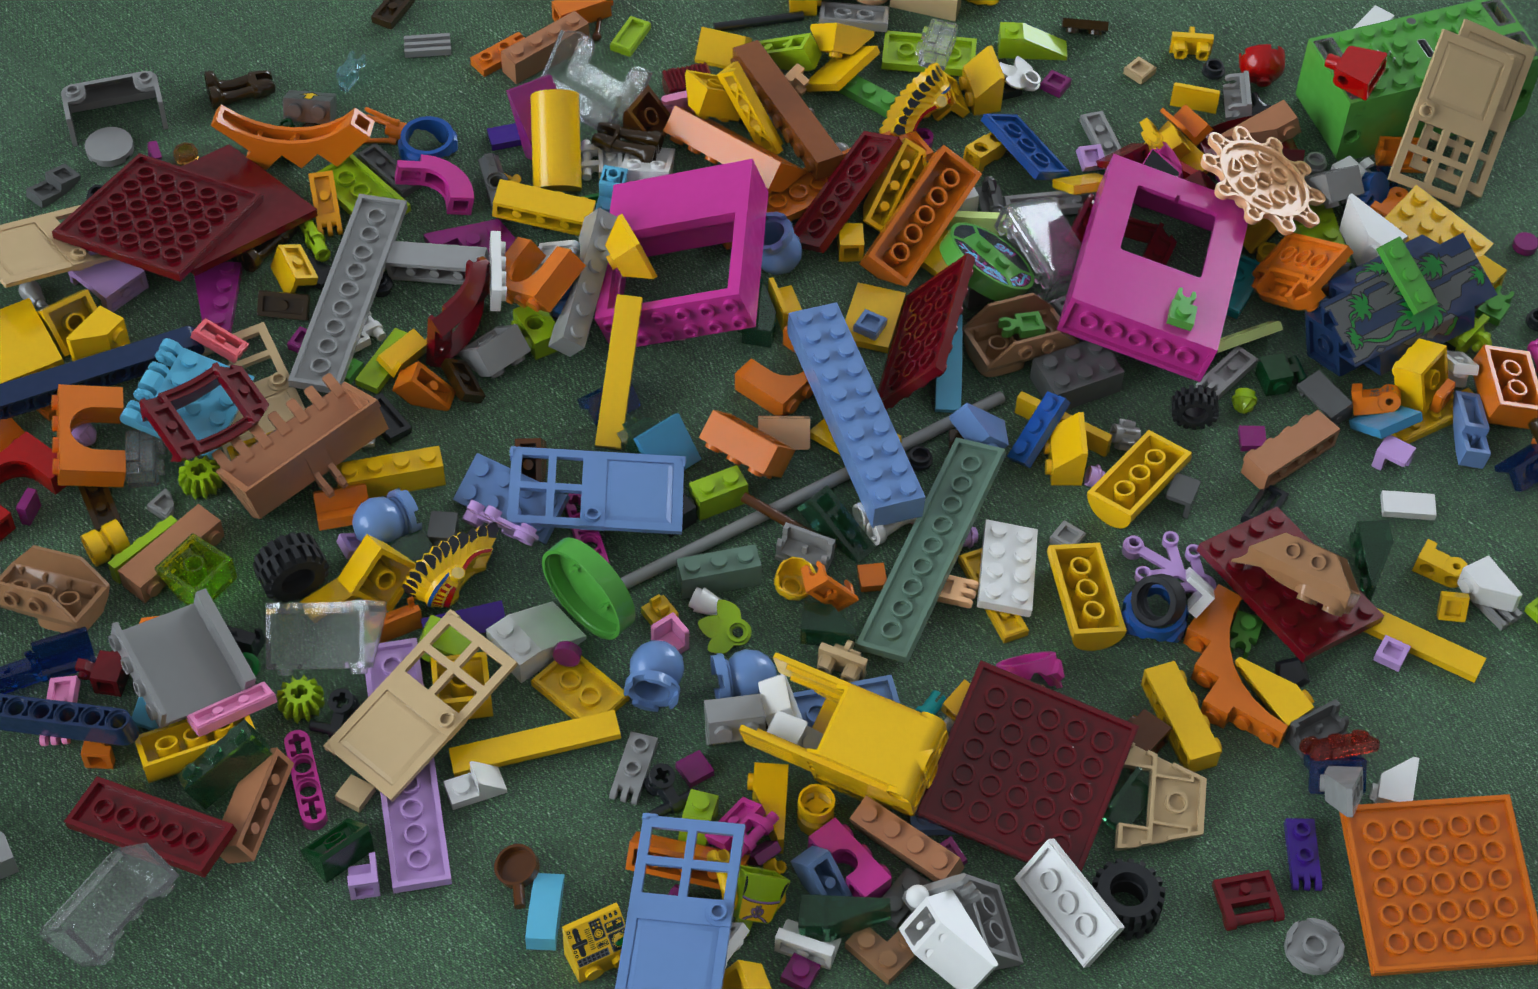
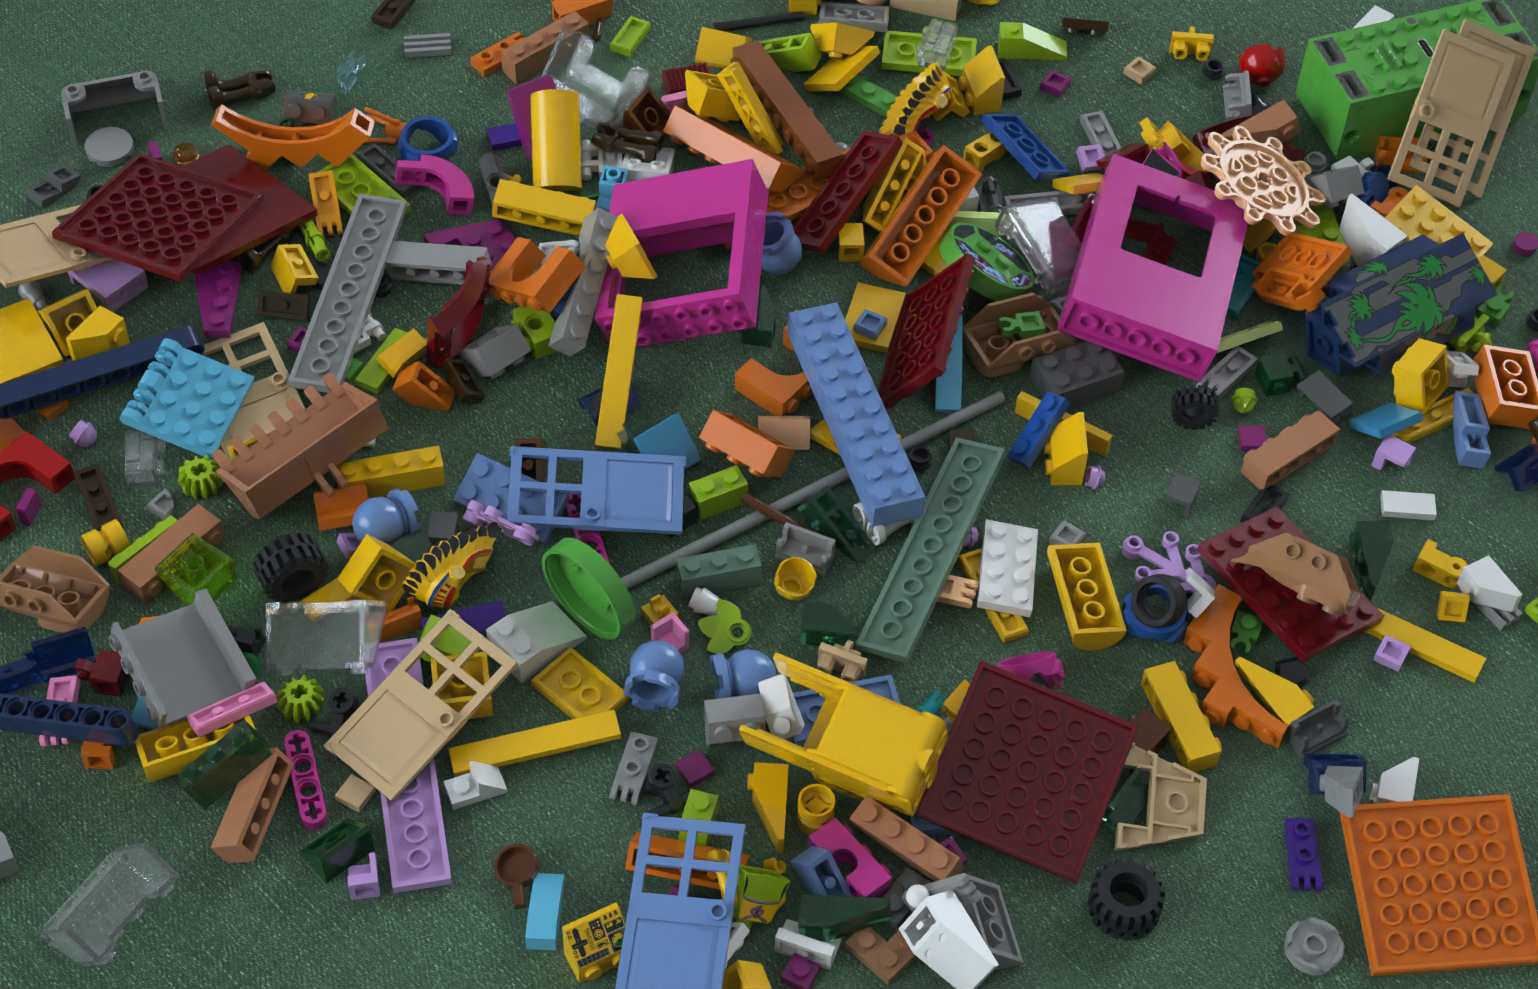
(74, 462): orange arch -> none
(133, 817): dark red plate -> none
(173, 430): dark red wedge -> none
(219, 342): coral tile -> none
(396, 422): black tile -> none
(497, 261): white plate -> none
(567, 653): magenta tile -> none
(751, 815): dark pink plate -> none
(764, 852): magenta tile -> none
(783, 300): yellow panel -> none
(794, 730): white slope -> none
(797, 79): light nougat tile -> none
(827, 589): orange hinge -> none
(871, 577): orange tile -> none
(980, 426): medium blue slope -> none
(1021, 75): white plate -> none
(1069, 903): white tile -> none
(1124, 434): light grey gear -> none
(1136, 479): yellow brick -> none
(1182, 311): bright green plate -> none
(1189, 124): orange panel -> none
(1195, 97): yellow panel -> none
(1246, 891): dark red plate -> none
(1339, 746): clear red hinge -> none
(1357, 70): red torso -> none
(1375, 401): orange leg -> none
(1406, 275): bright green plate -> none
(1442, 396): orange tile -> none

